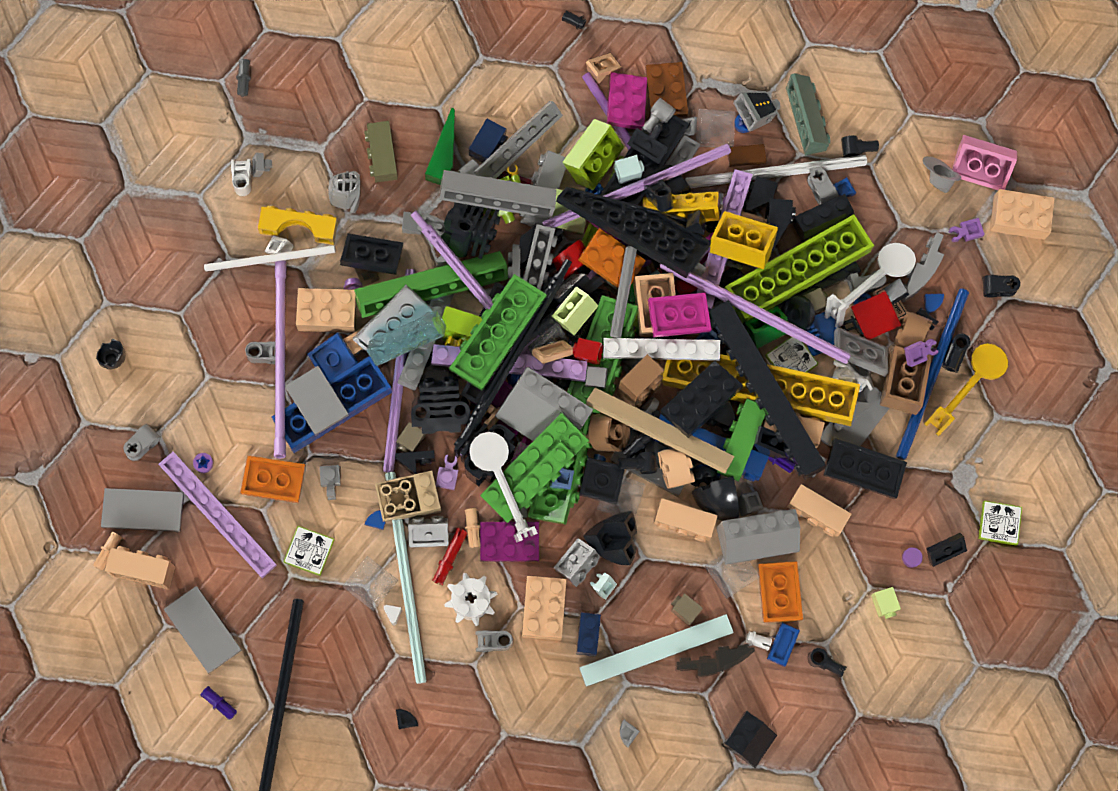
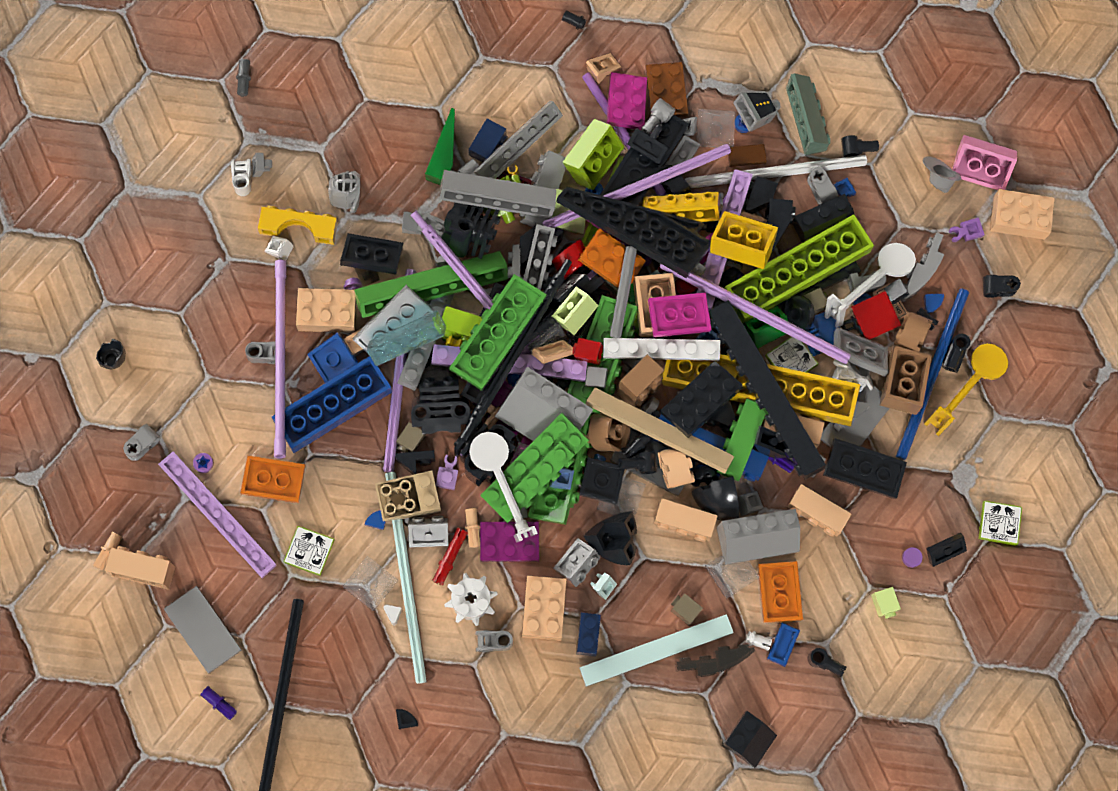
(142, 510): light grey tile -> none
(270, 258): white piece -> none
(316, 400): light grey tile -> none
(330, 478): light grey plate -> none
(381, 151): olive brick -> none
(627, 733): light grey tile -> none
(628, 169): light aqua brick -> none
(660, 196): black piece -> none
(696, 222): black slope -> none
(918, 352): medium lavender plate -> none

